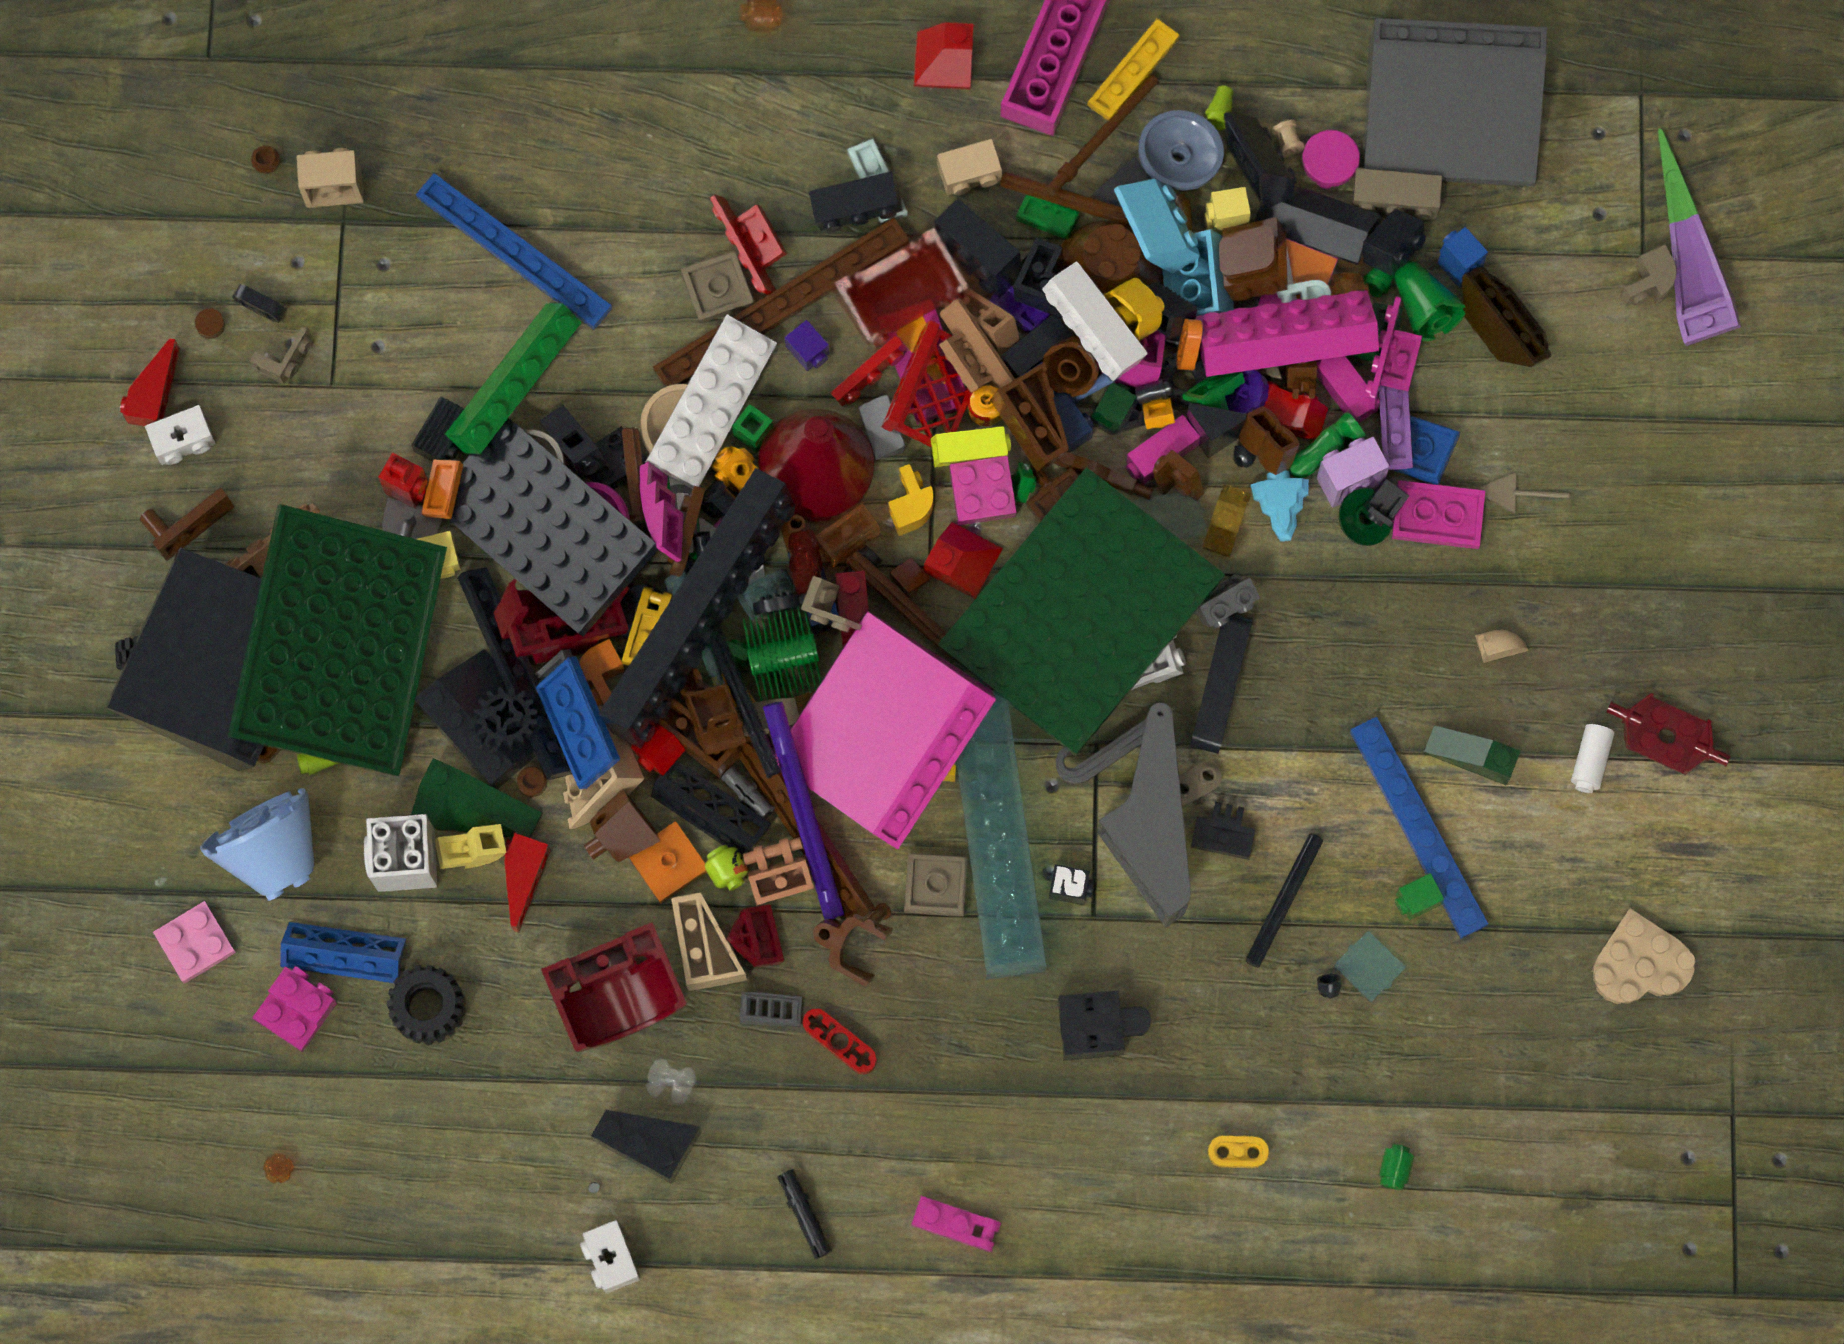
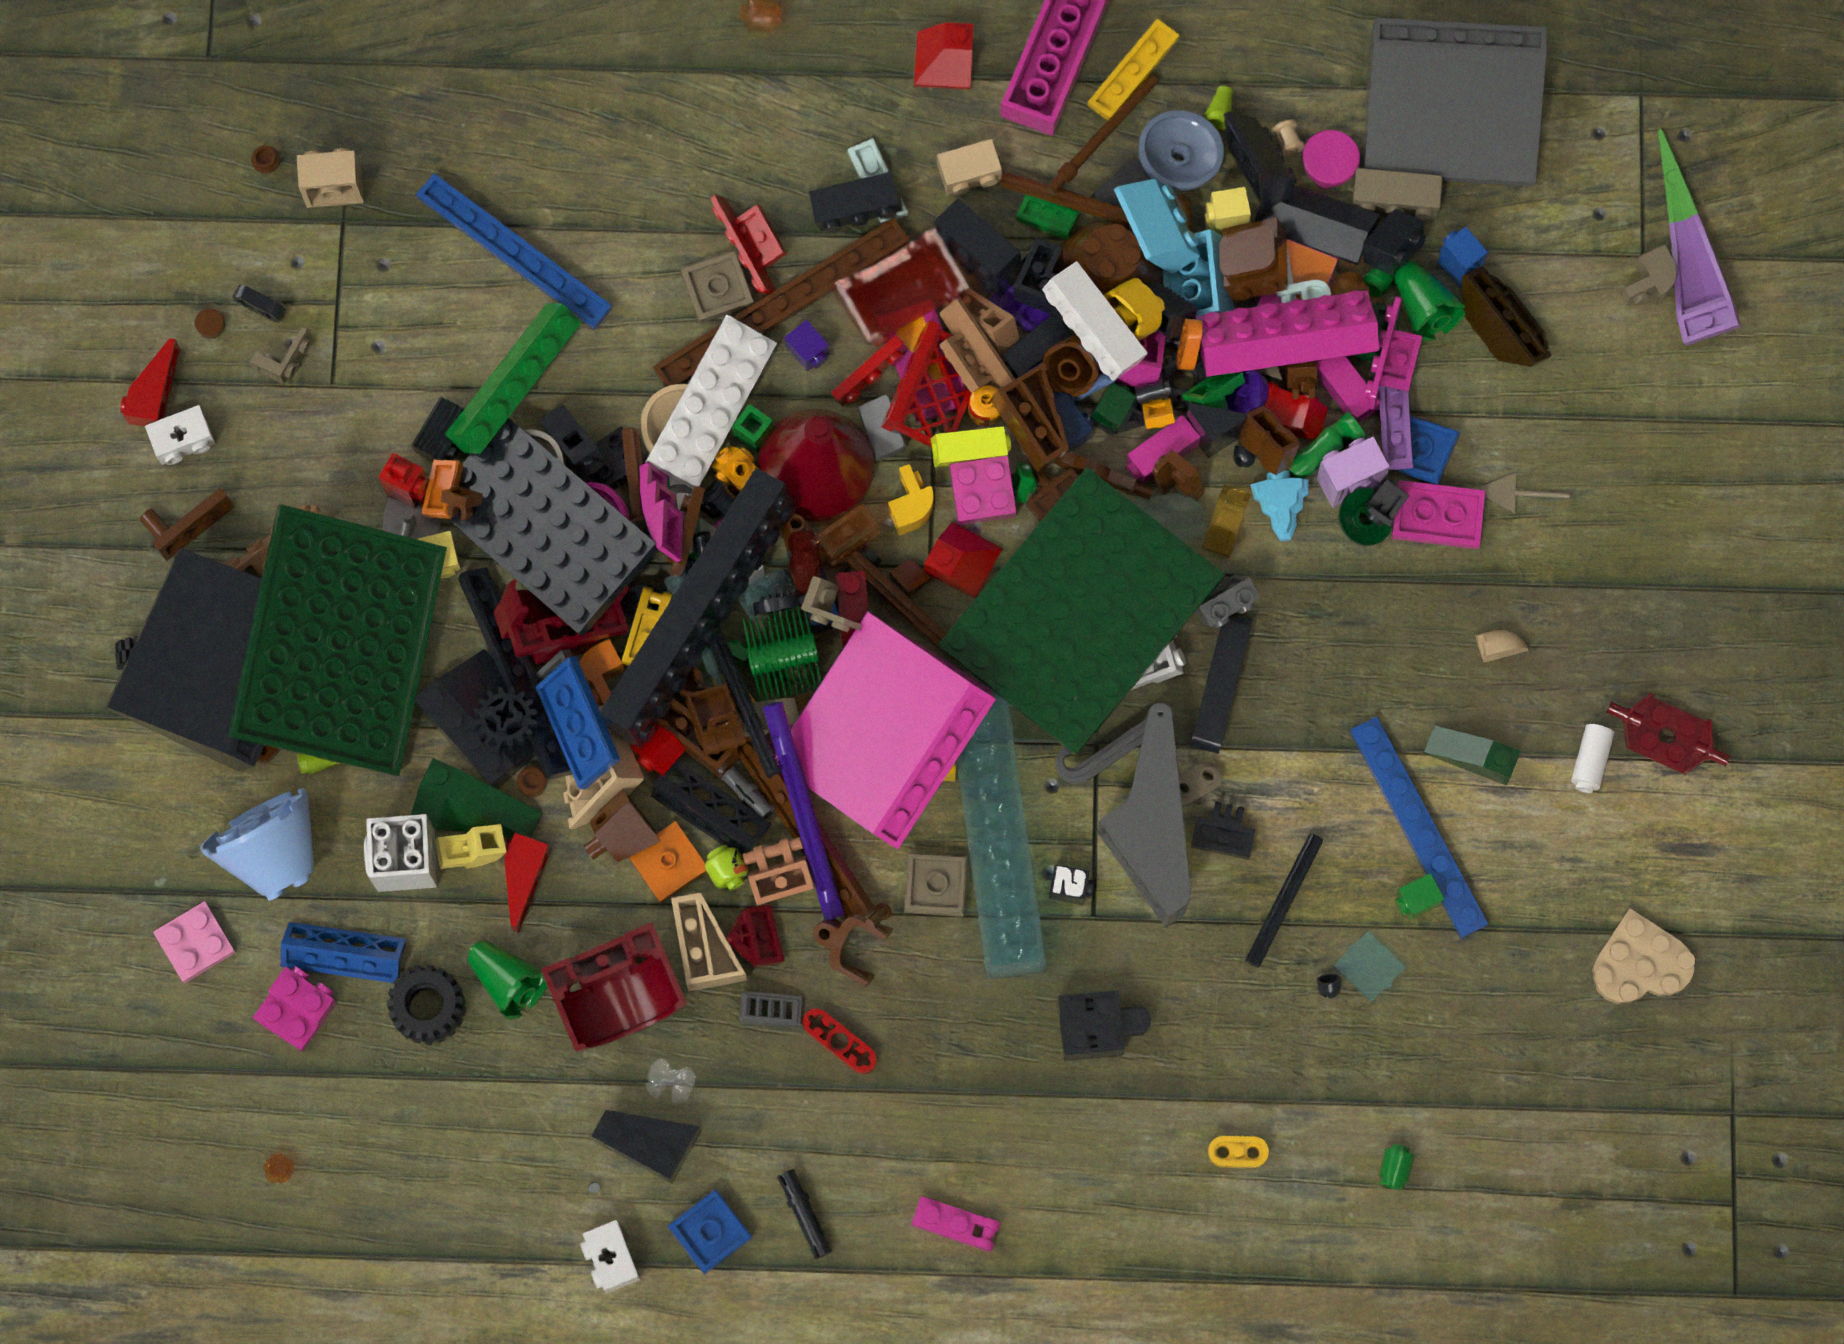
(461, 498): none -> reddish brown tile
(506, 978): none -> green cone
(710, 1232): none -> blue plate

